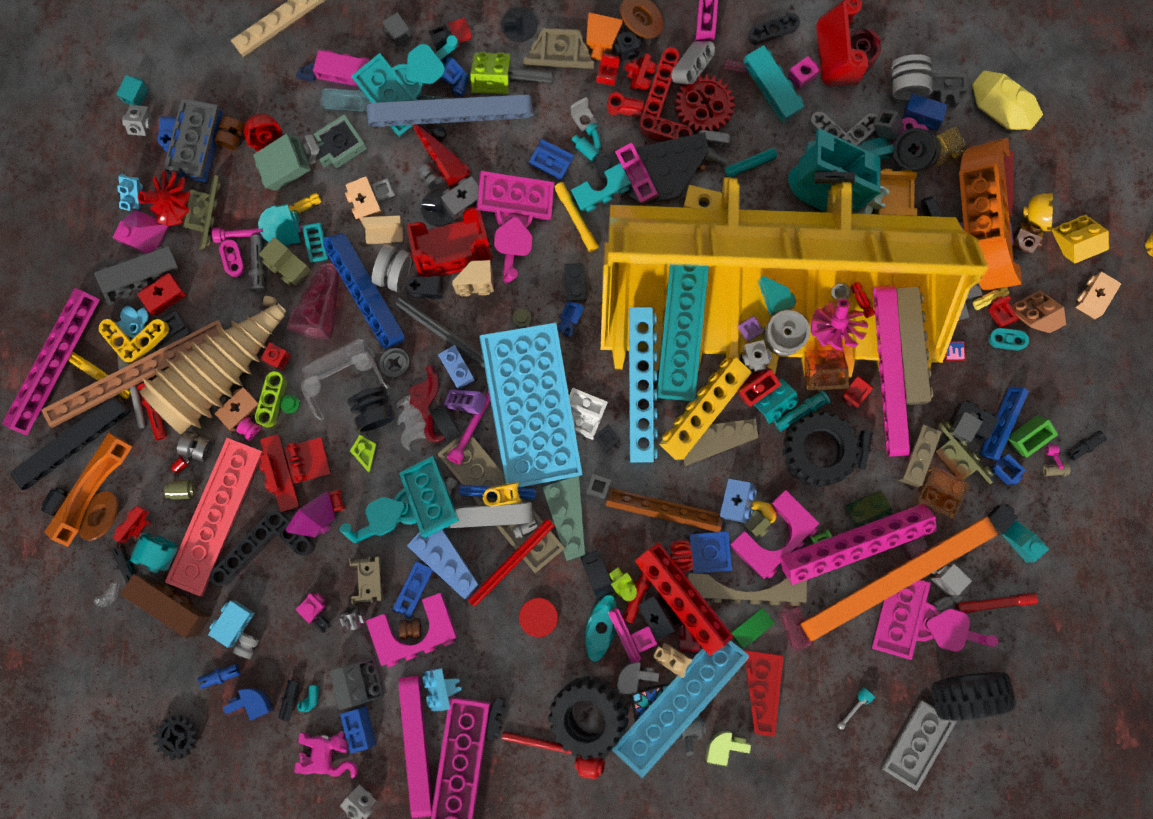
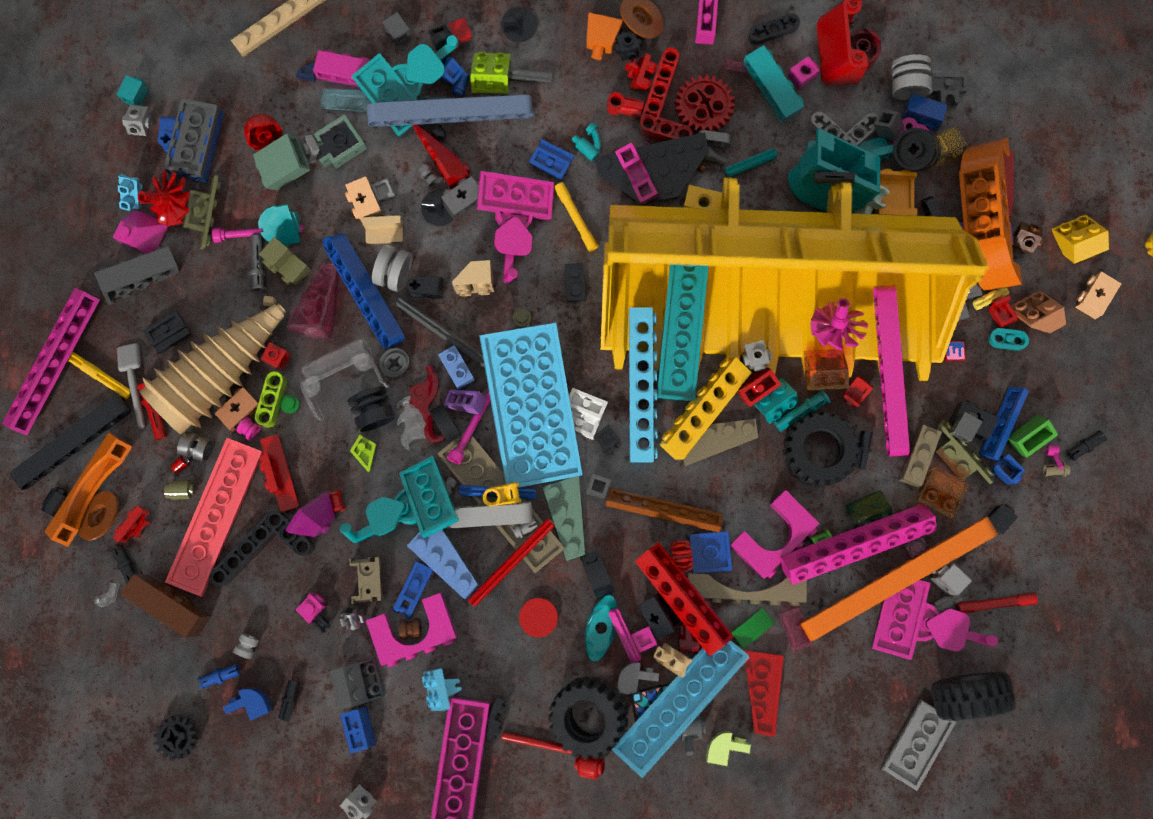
(124, 378): nougat plate -> none
(130, 345): yellow beam -> none
(133, 320): medium azure plate -> none
(154, 552): teal brick -> none
(171, 294): red brick -> none
(229, 134): reddish brown wheel -> none
(231, 623): medium azure brick -> none
(232, 259): dark pink plate -> none
(305, 203): yellow axle -> none
(306, 228): teal slope -> none
(307, 460): red hinge -> none
(311, 701): teal arm -> none
(321, 755): dark pink animal -> none
(415, 747): dark pink beam -> none
(449, 247): red windscreen -> none
(559, 49): dark tan wing -> none
(570, 315): blue plate -> none
(580, 109): light grey bracket -> none
(608, 69): red bracket -> none
(617, 182): teal arch -> none
(623, 585): lime hips -> none
(642, 586): red pin -> none
(693, 62): light grey beam -> none
(736, 491): medium blue brick -> none
(750, 328): medium lavender tile -> none
(758, 524): olive bracket -> none
(766, 509): yellow arm -> none
(776, 296): teal slope -> none
(797, 335): light grey wheel -> none
(840, 291): light grey tile -> none
(862, 300): red axle -> none
(864, 697): hinge -> none
(913, 346): dark tan brick -> none
(1006, 101): light yellow wedge -> none
(1025, 542): teal slope -> none
(1040, 211): yellow cylinder -> none

